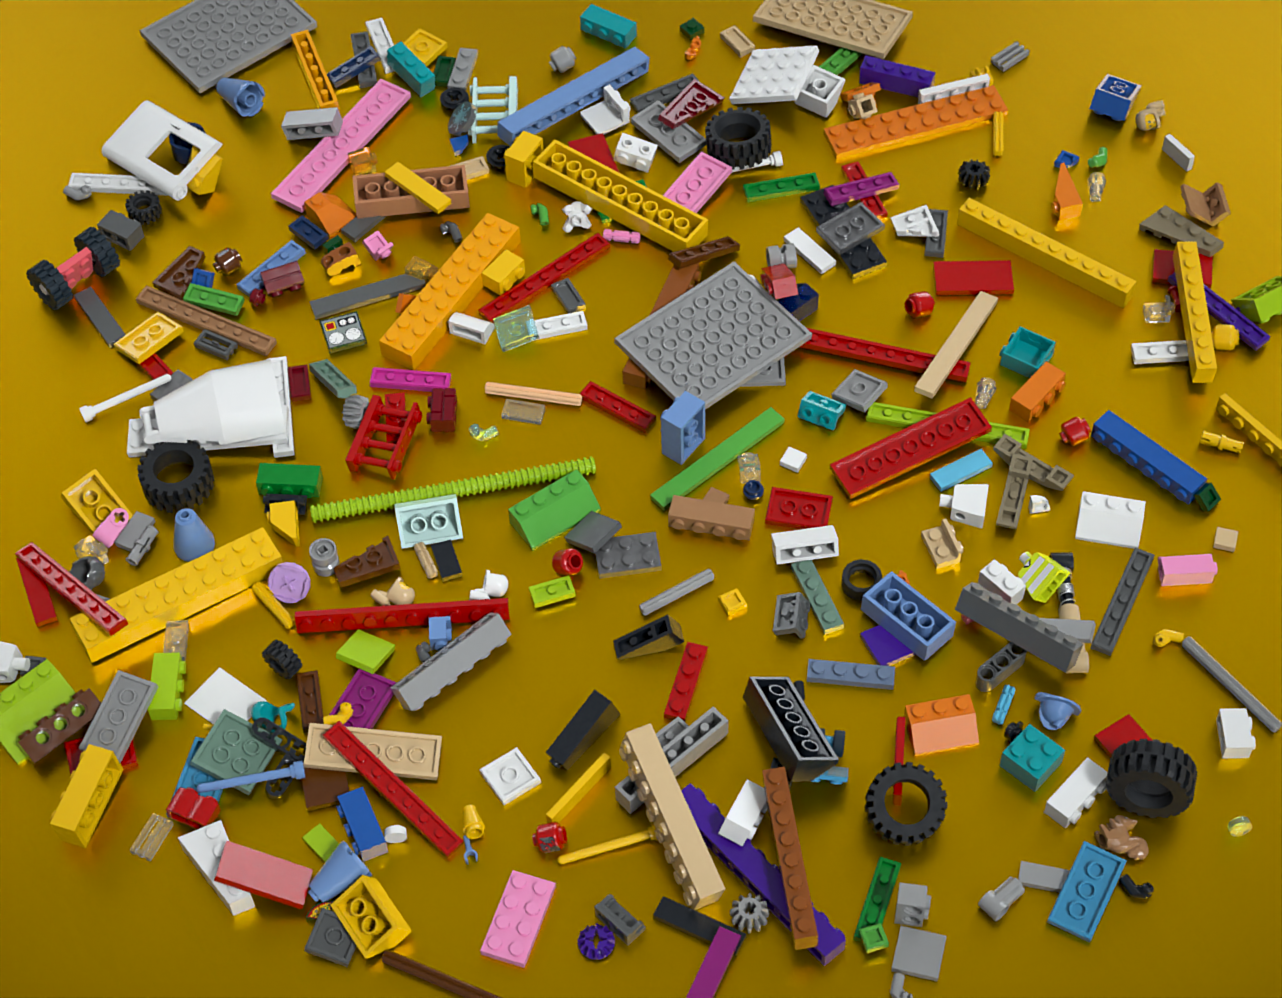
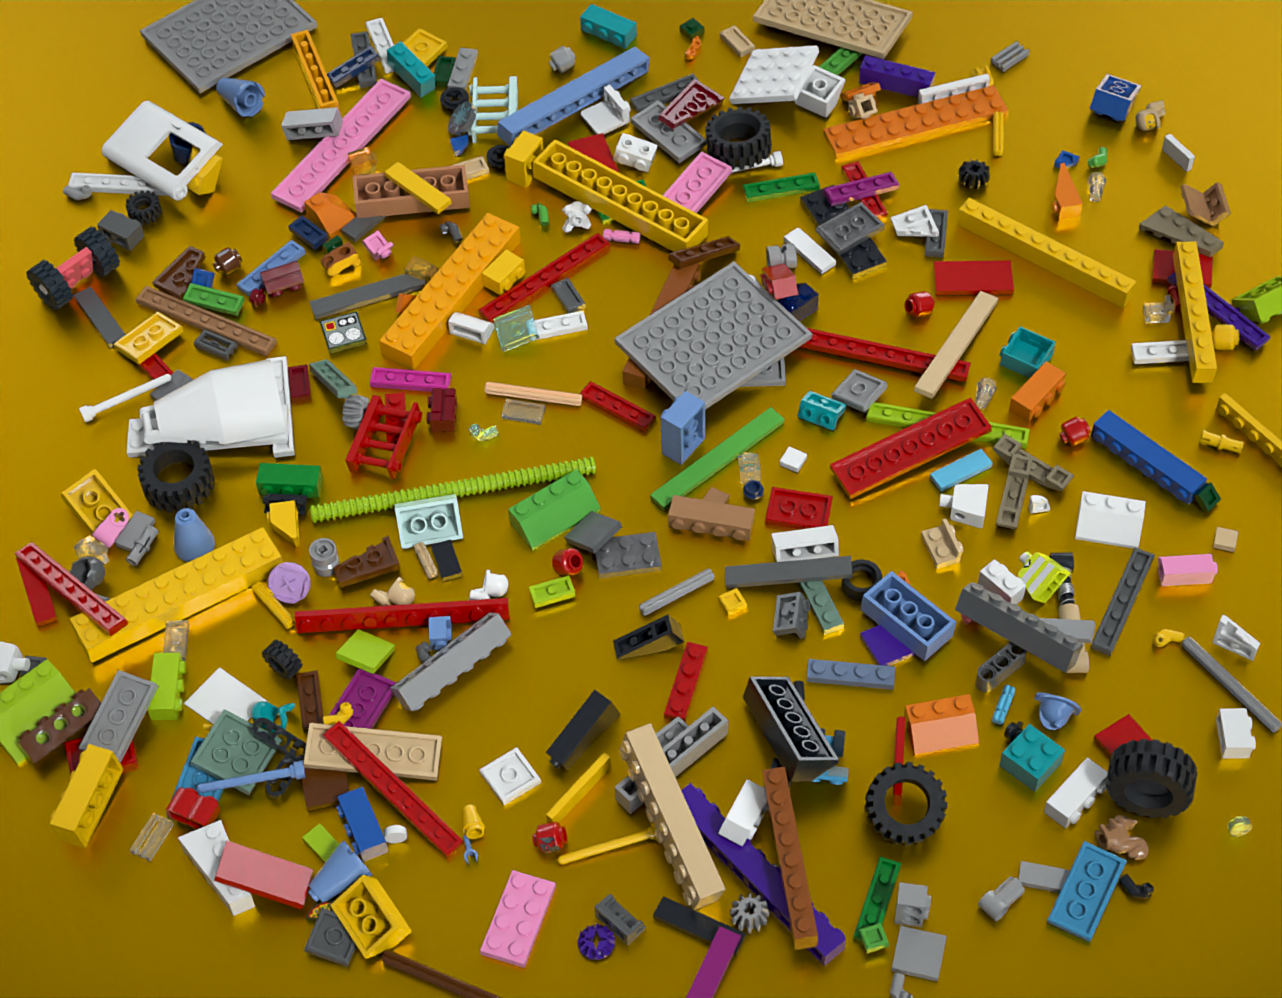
(788, 572): none -> dark grey tile
(1235, 639): none -> white wing

